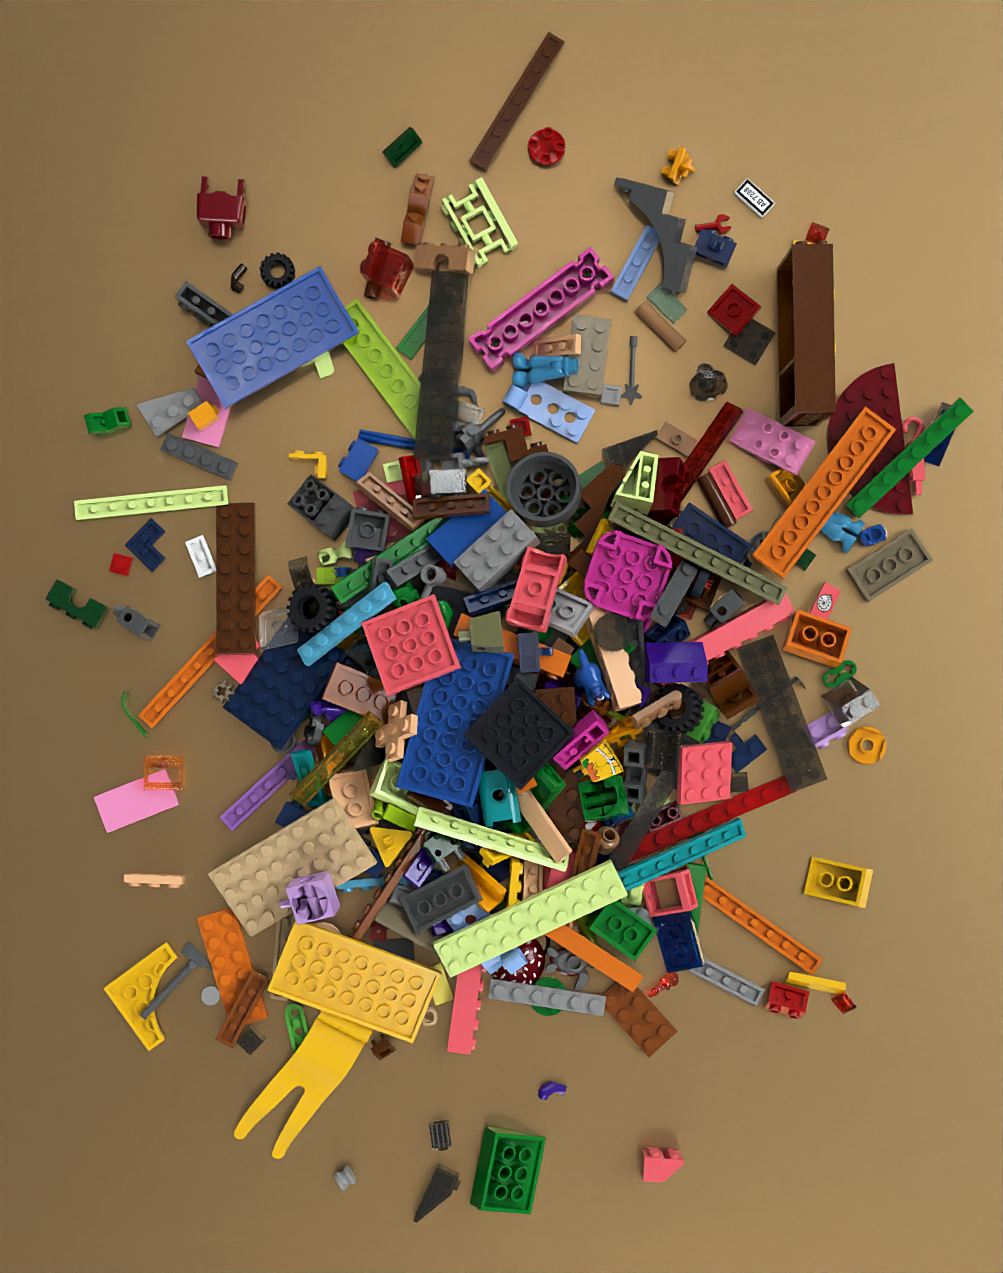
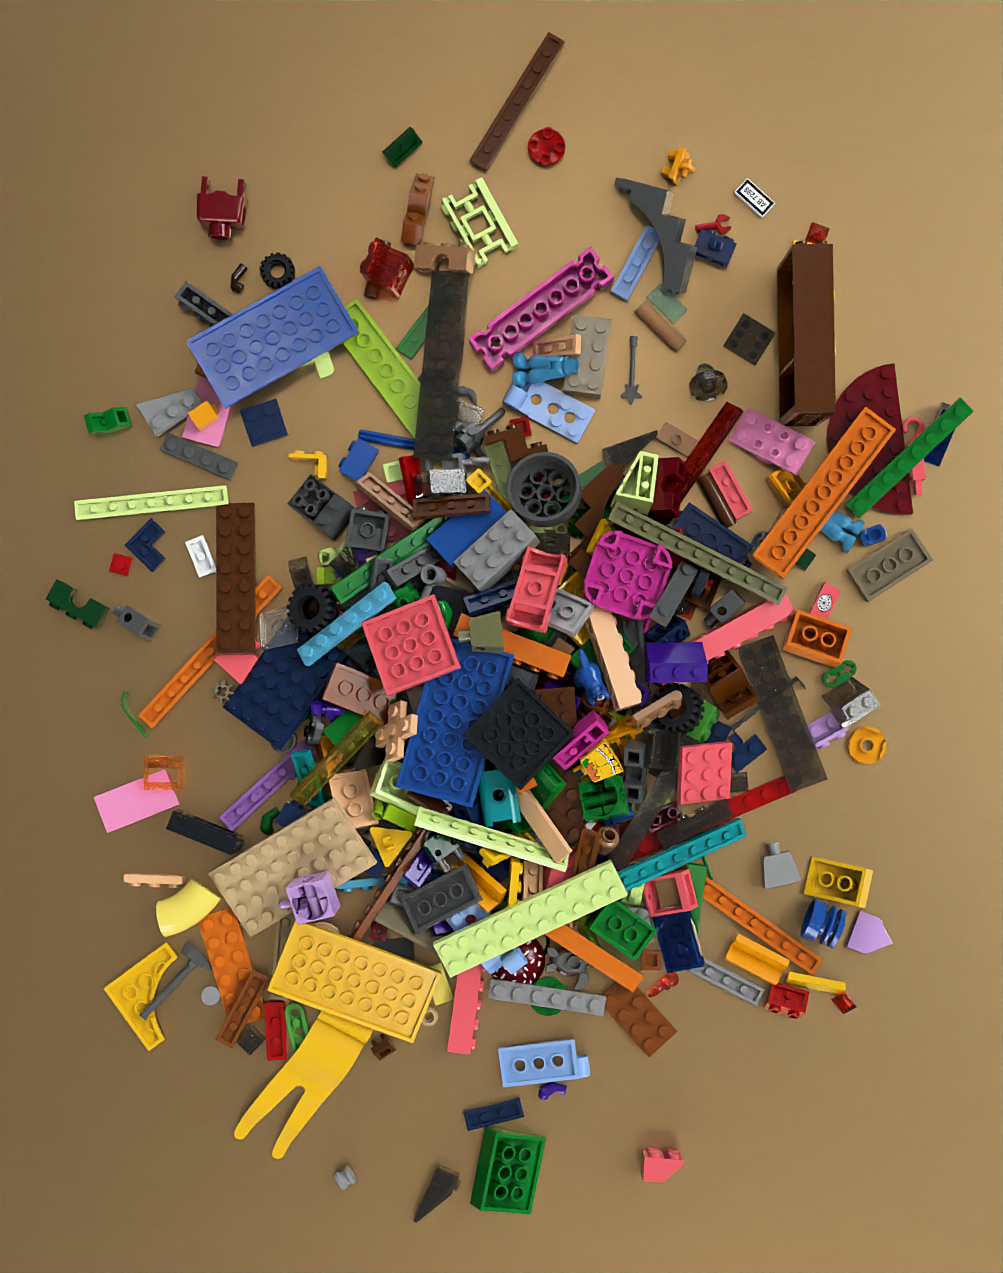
(185, 908): none -> light yellow brick
(205, 832): none -> black door
(264, 422): none -> dark blue plate
(266, 821): none -> green arm
(275, 1030): none -> red plate
(339, 565): none -> clear smoke piece
(440, 1134): clear smoke brick -> none
(493, 1113): none -> dark blue tile
(530, 652): dark blue plate -> none
(573, 1065): none -> light blue hinge
(610, 395): light grey tile -> none
(612, 632): clear smoke tile -> none
(651, 960): none -> dark orange plate
(691, 825): none -> clear smoke bracket
(734, 309): red tile -> none
(756, 959): none -> light orange panel
(778, 867): none -> light grey torso
(828, 925): none -> blue wheel
(868, 934): none -> lavender slope

